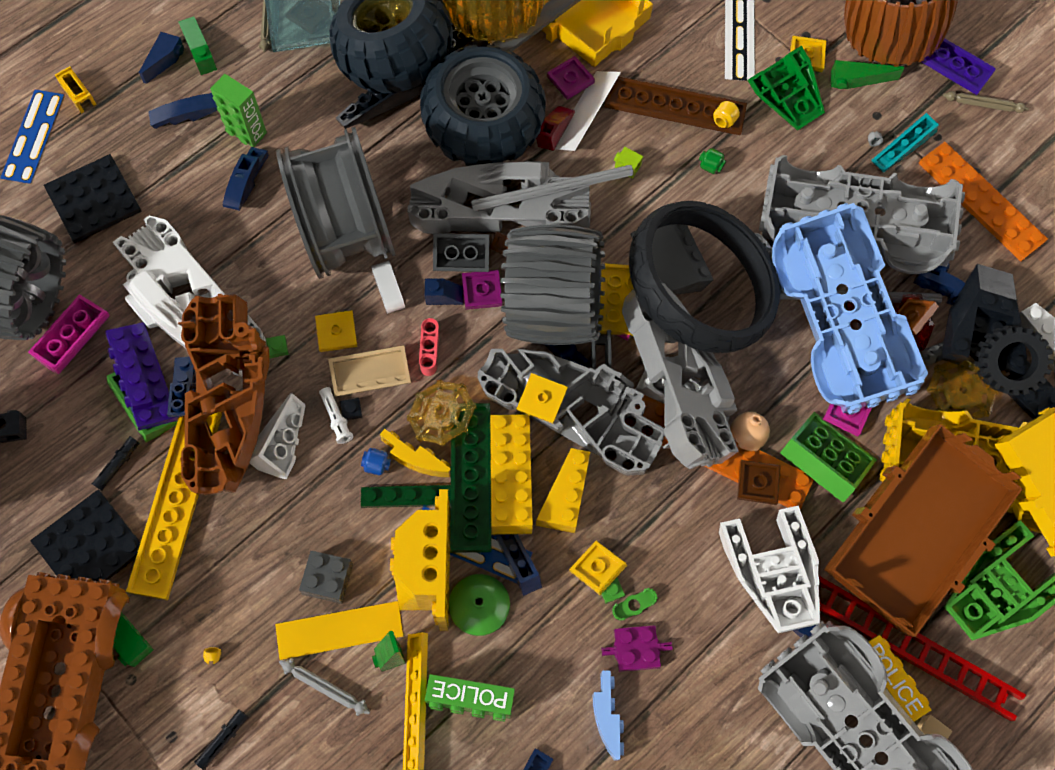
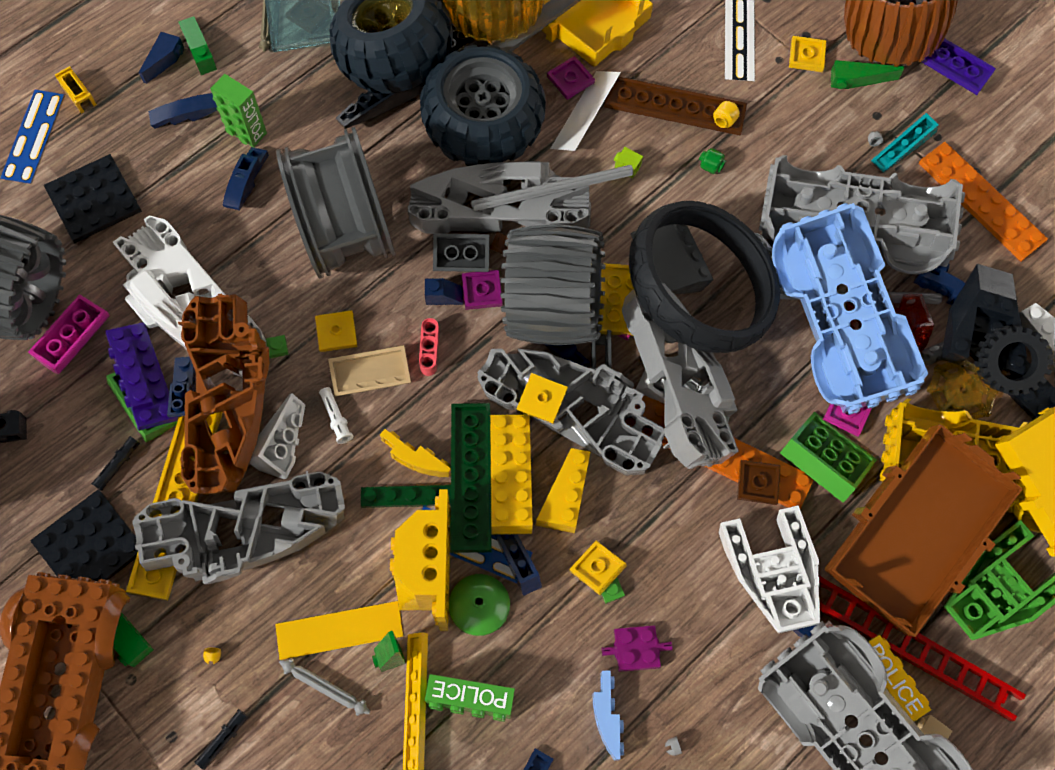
(261, 543): none -> light grey piece
(326, 577): dark grey brick -> none
(351, 409): black plate -> none
(375, 461): blue head -> none
(388, 287): white beam -> none
(447, 419): clear yellow plate -> none
(554, 127): dark red slope -> none
(645, 598): bright green piece -> none
(675, 746): none -> light grey hinge
(750, 431): light nougat cylinder -> none
(790, 89): green wedge -> none
(917, 313): dark orange plate -> none
(987, 102): dark tan wheel -> none

